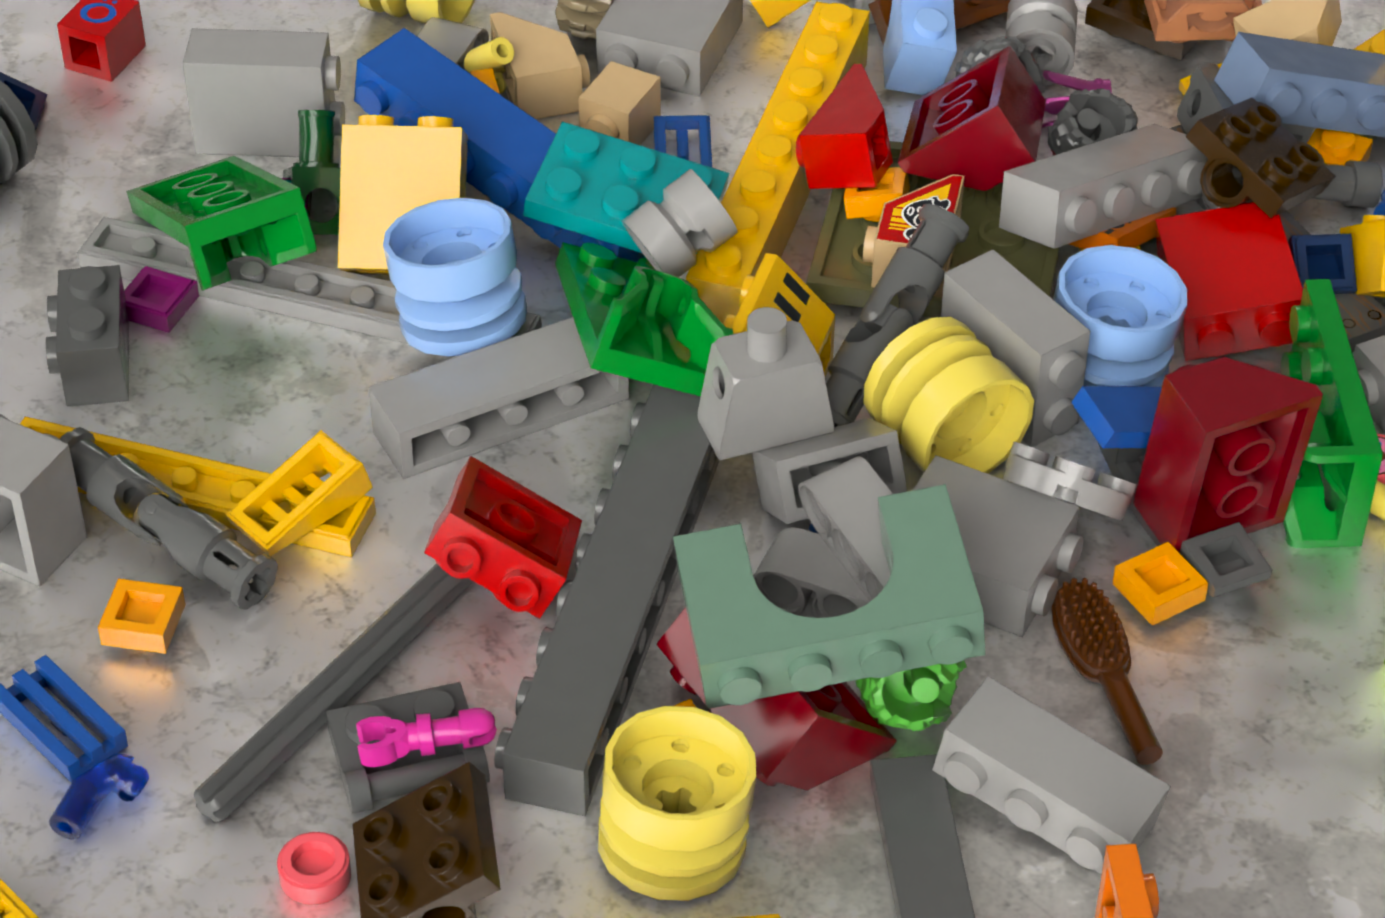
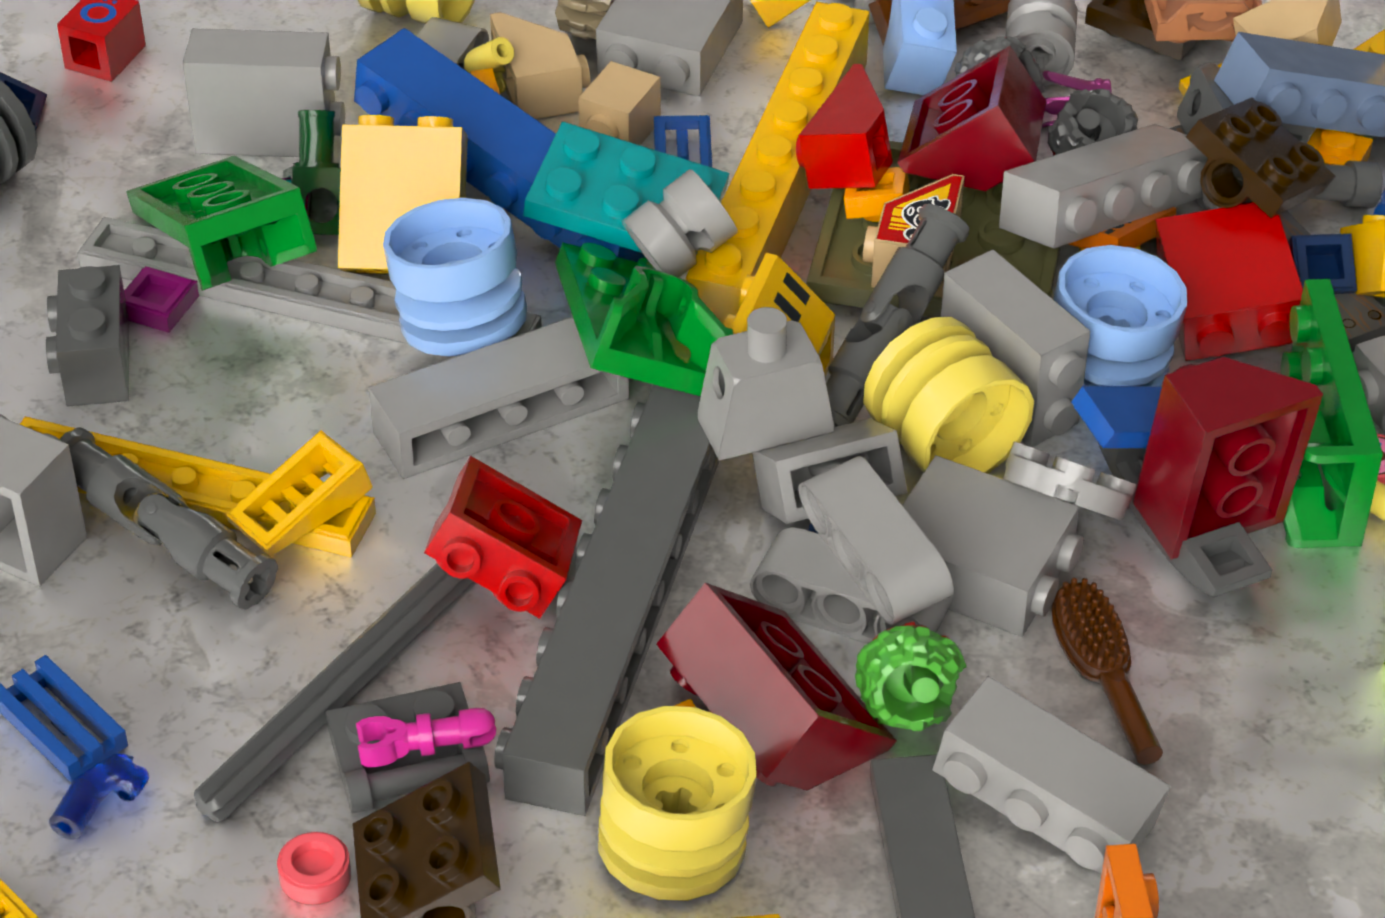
(141, 616): light orange plate -> none
(760, 651): sand green arch -> none
(1160, 583): light orange plate -> none

